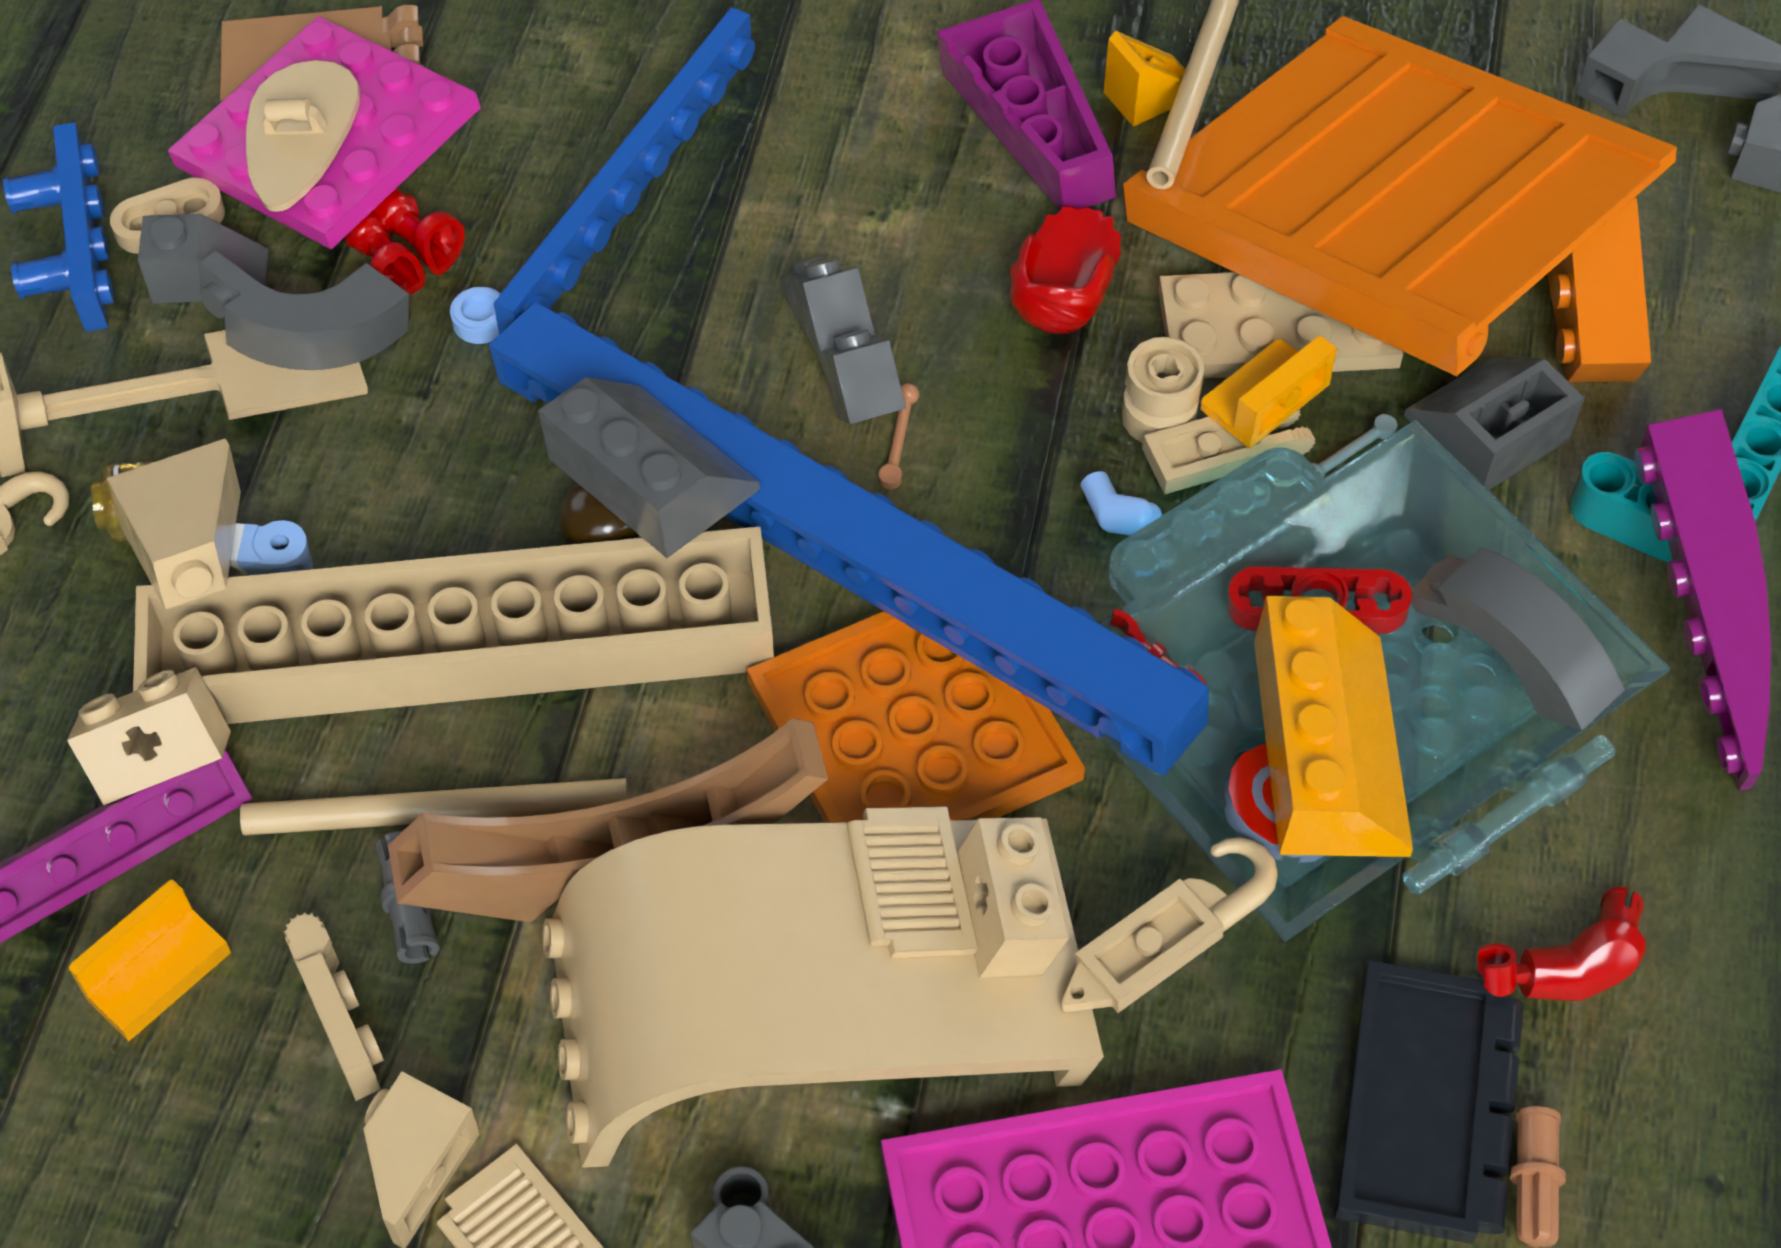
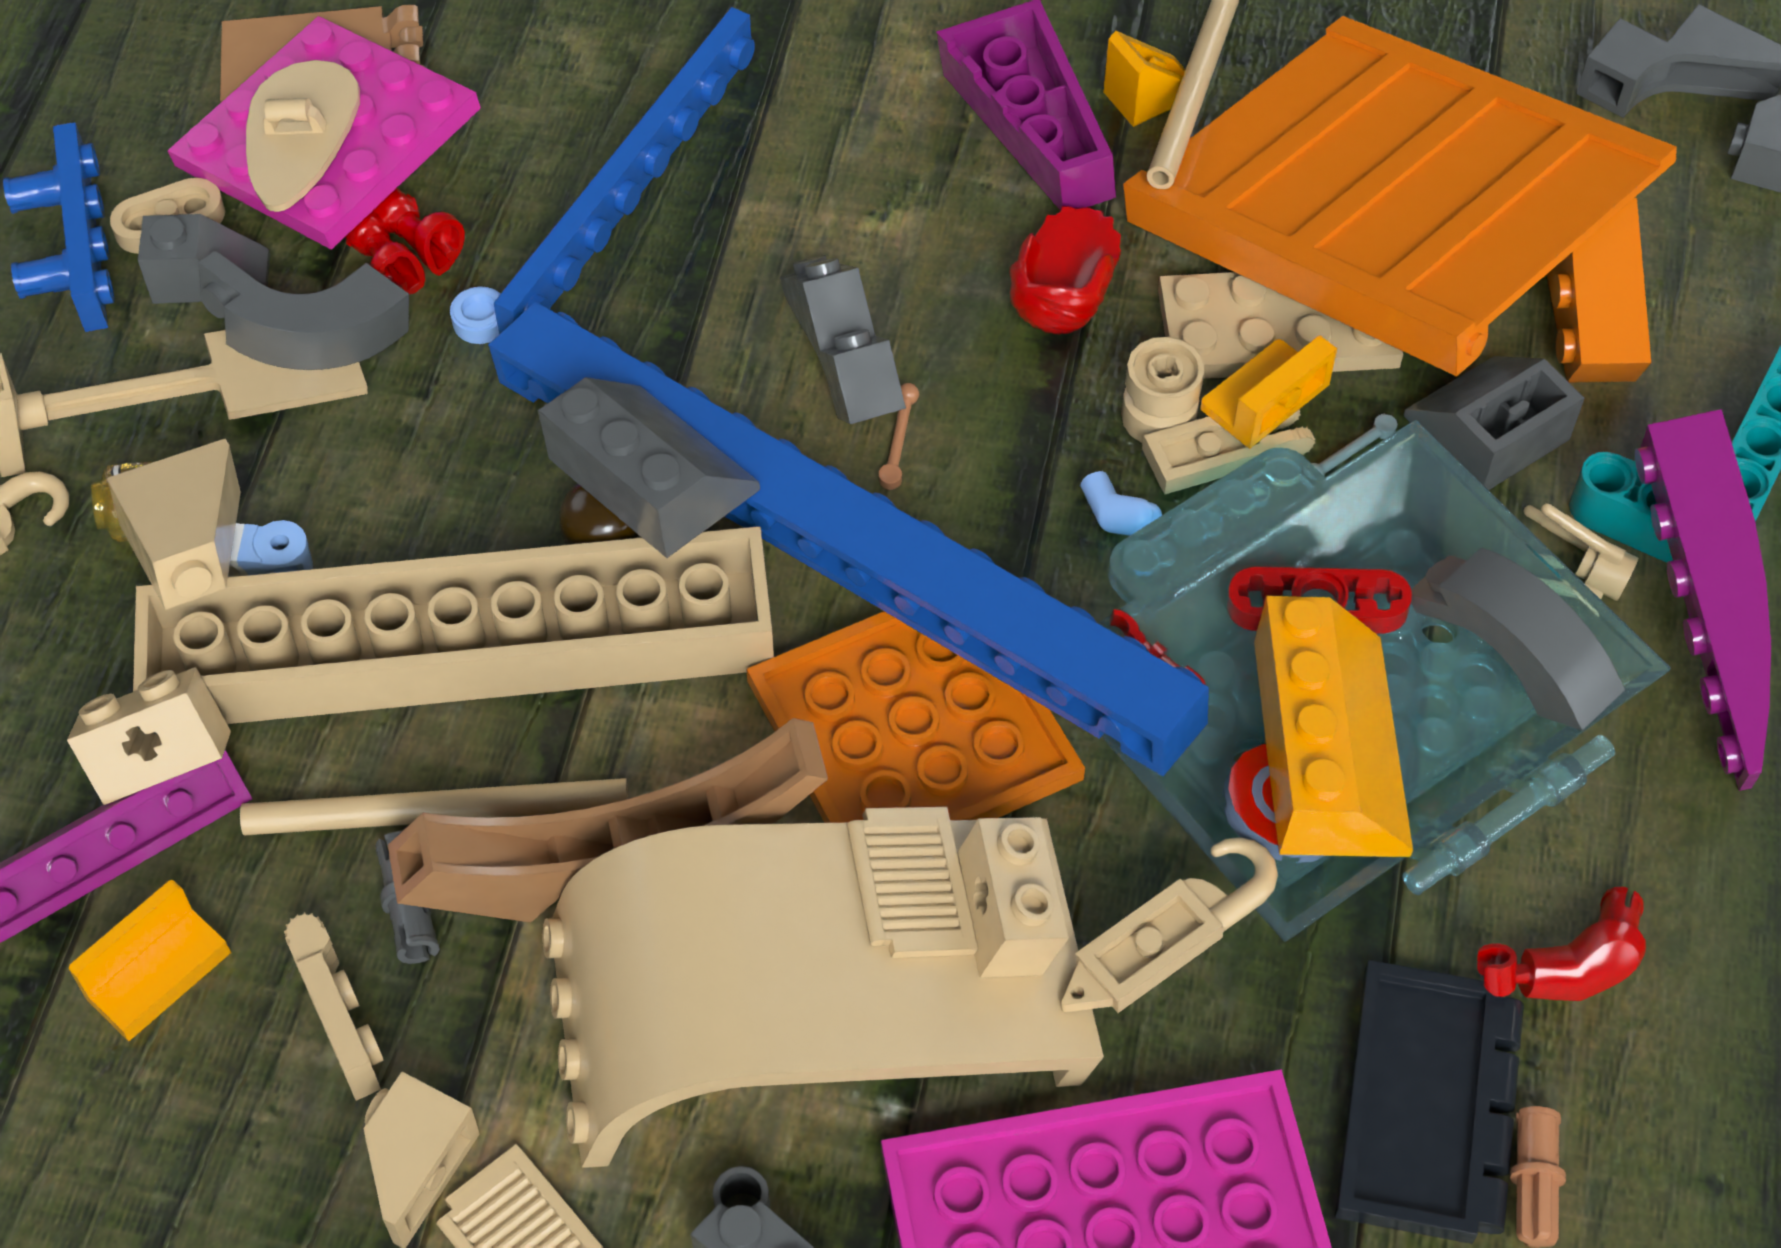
(1603, 566): none -> tan plant

